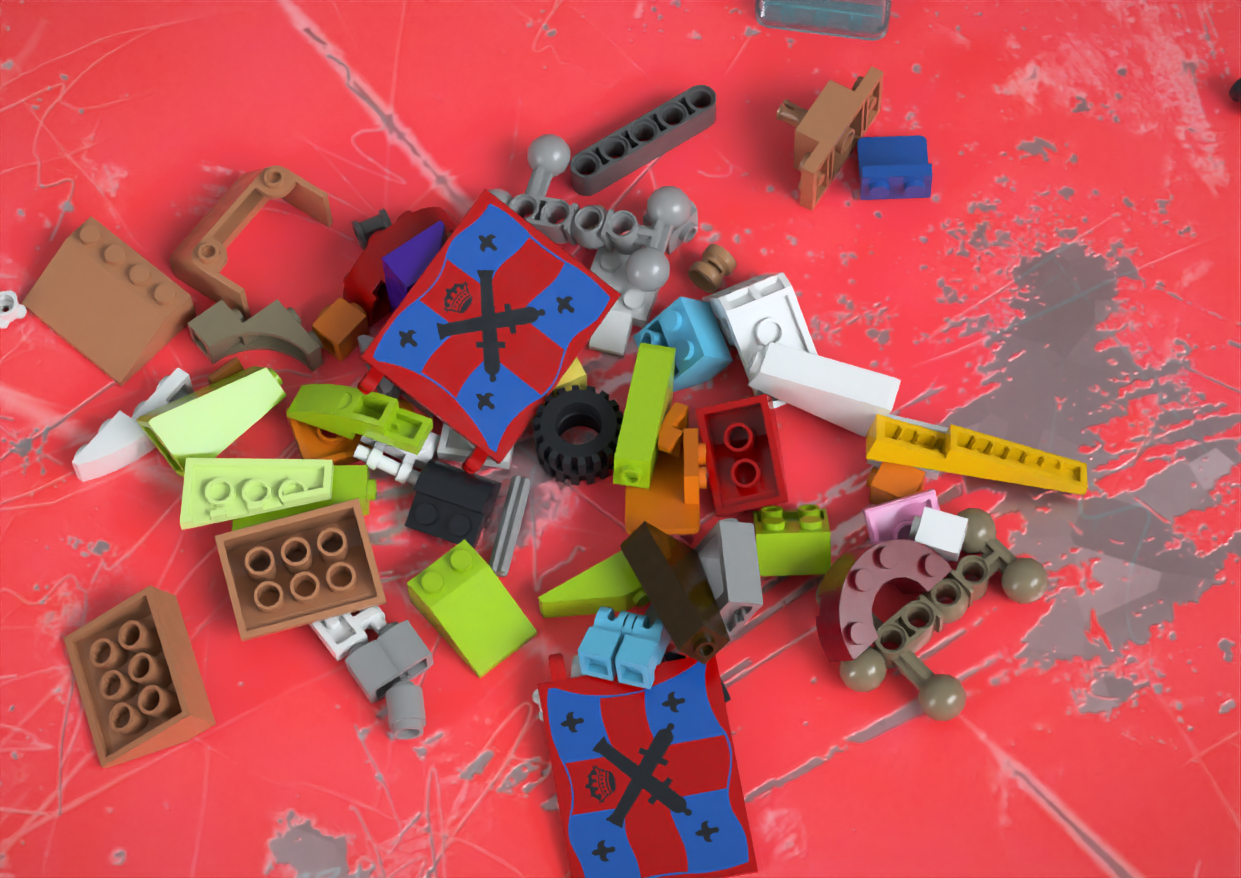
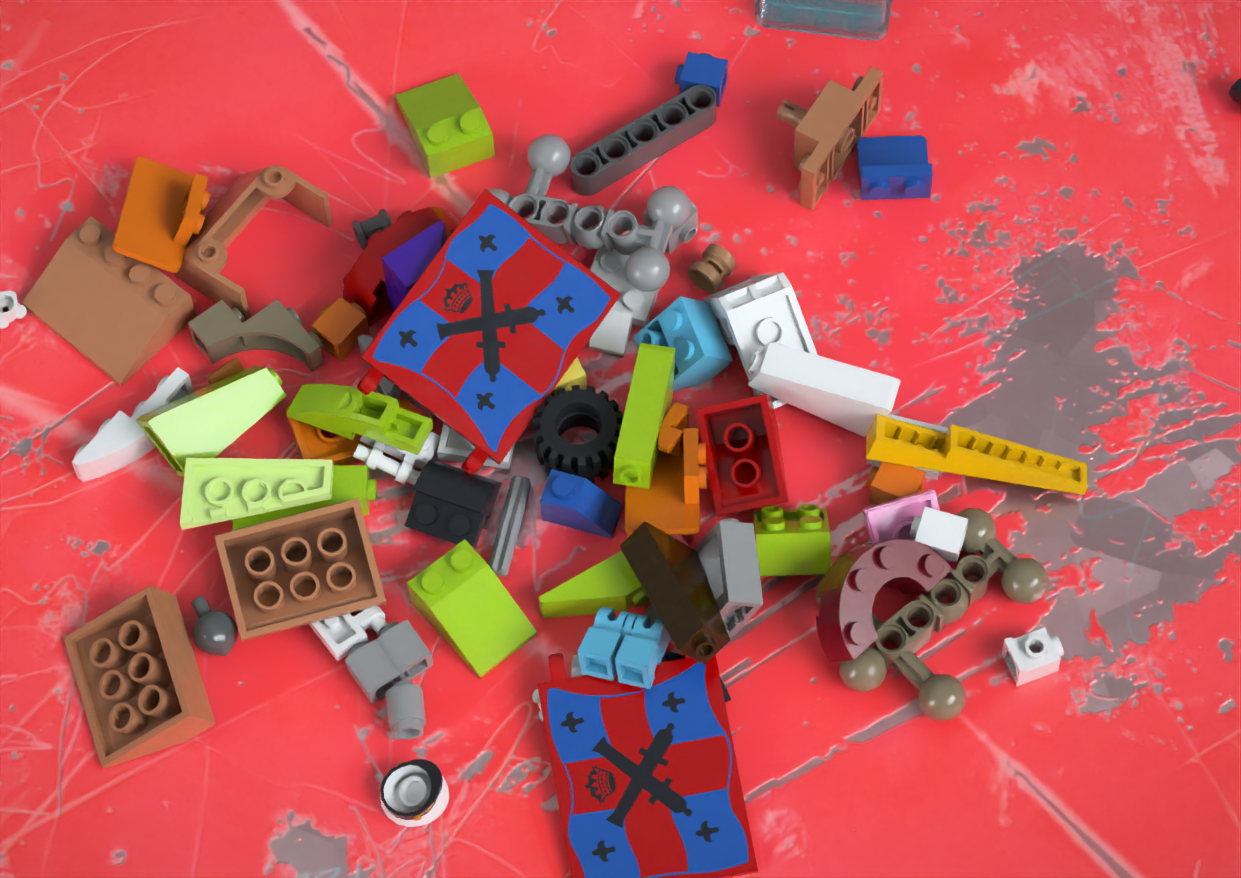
(160, 214): none -> orange bracket
(214, 630): none -> dark grey piece
(414, 793): none -> white piece
(446, 125): none -> lime slope
(579, 504): none -> blue slope
(703, 70): none -> blue brick
(1029, 666): none -> white brick

